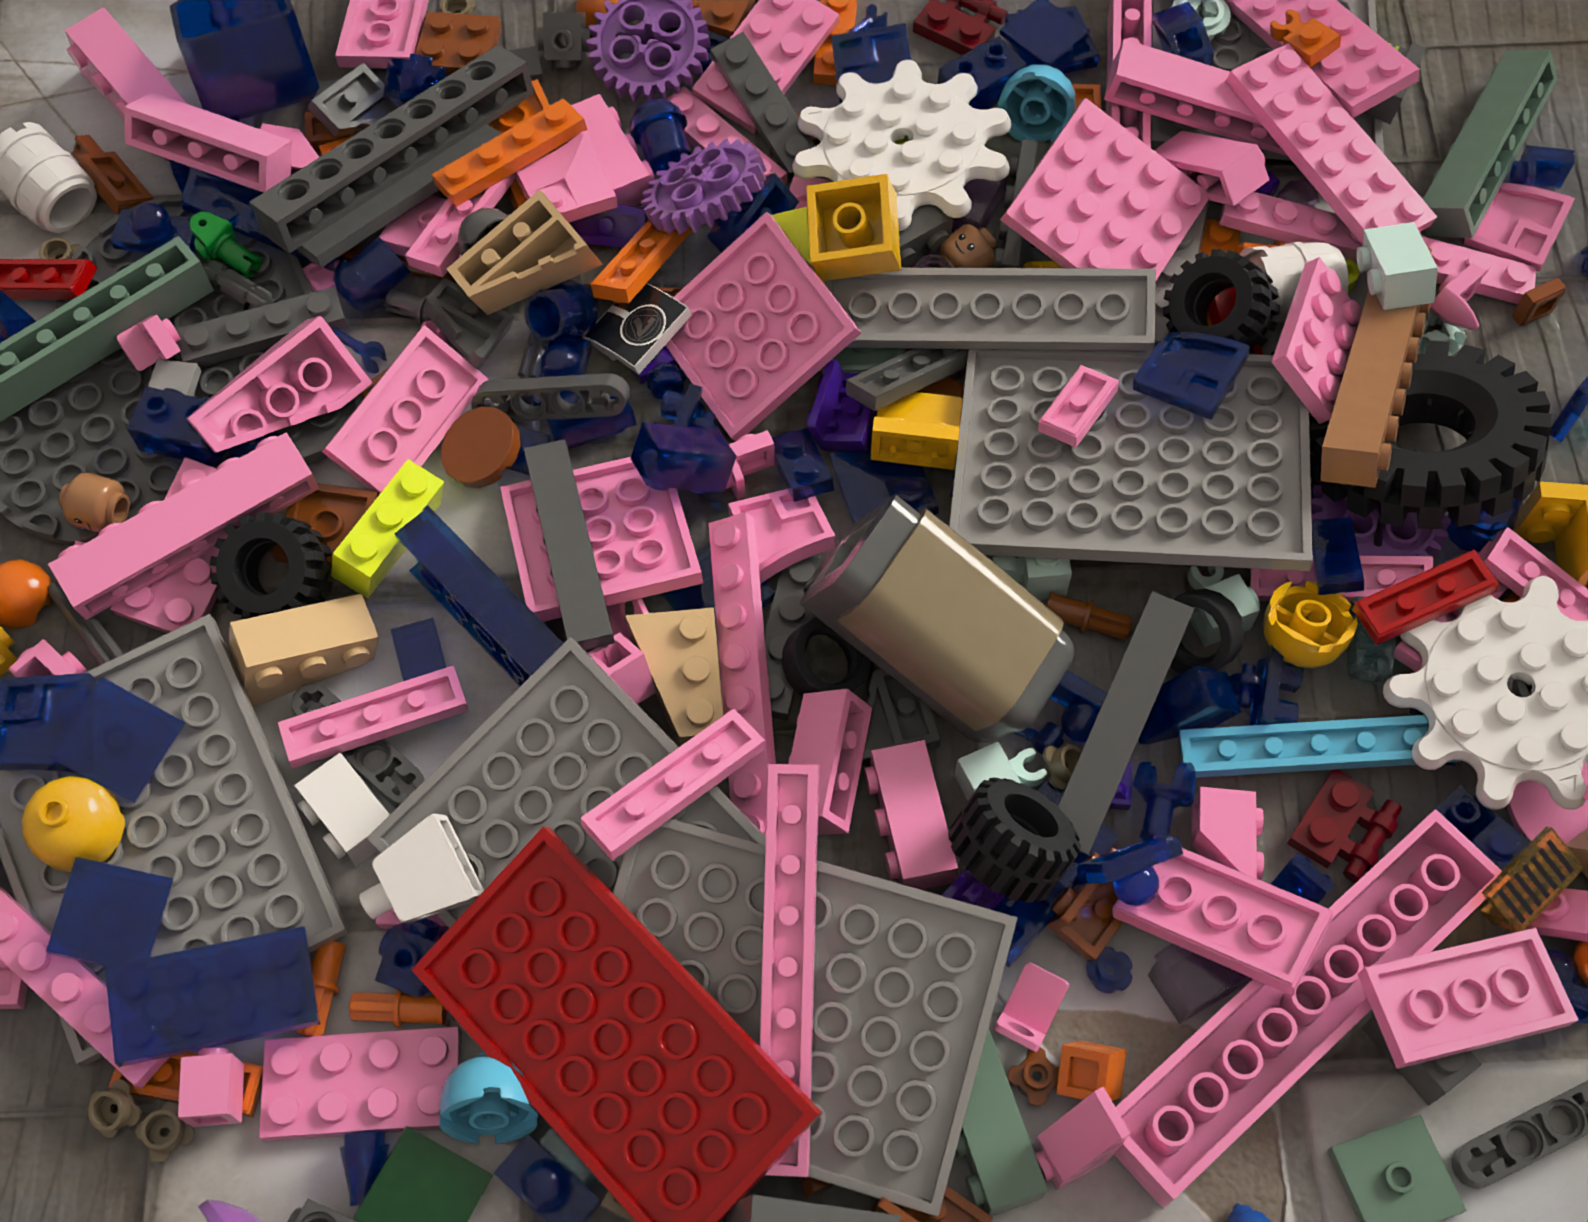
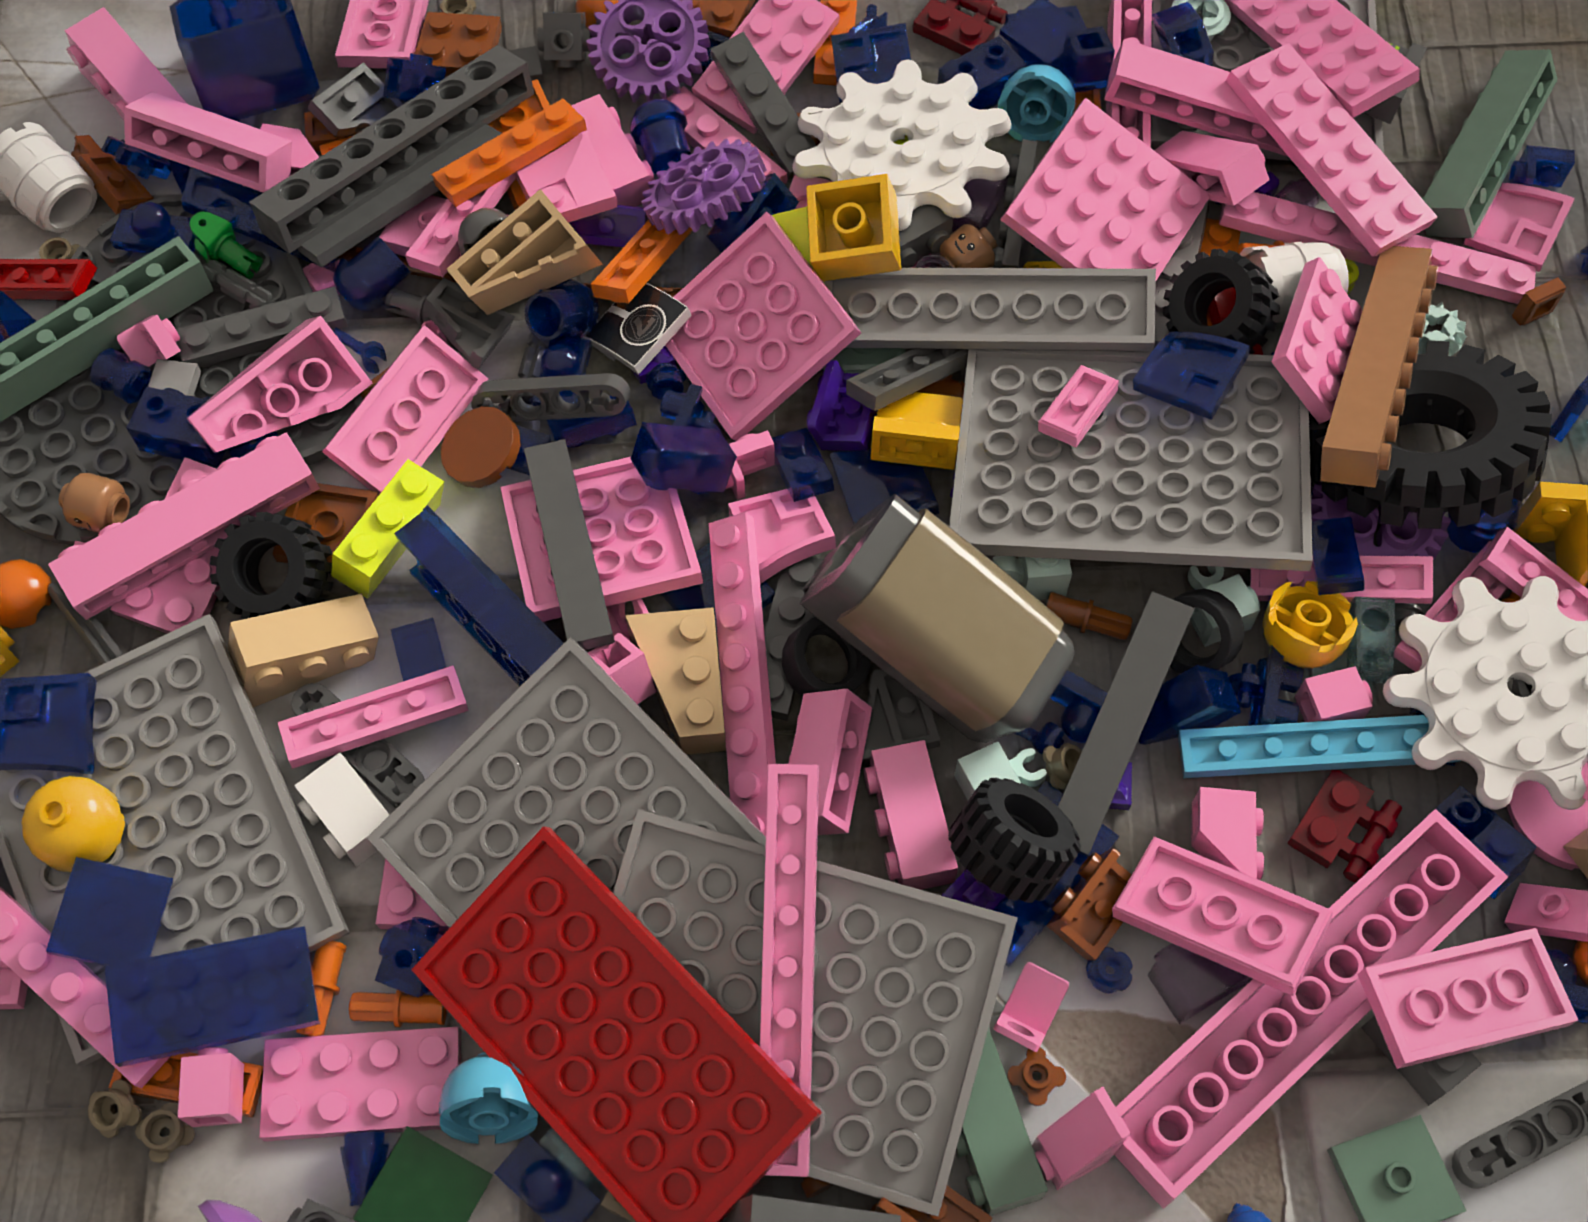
(45, 660): bright pink bracket -> none
(115, 372): none -> clear blue wheel
(117, 740): clear blue plate -> none
(137, 160): none -> clear blue plate
(422, 874): white torso -> none
(672, 784): bright pink plate -> none
(1087, 58): none -> clear blue brick
(1088, 1067): orange panel -> none
(1131, 869): clear blue tile -> none
(1163, 798): clear blue piece -> none
(1303, 880): clear blue tile -> none
(1309, 39): orange plate -> none
(1334, 696): none -> bright pink brick
(1398, 266): light aqua brick -> none
(1425, 597): red tile -> none
(1454, 293): bright pink plate -> none
(1530, 882): clear yellow panel -> none

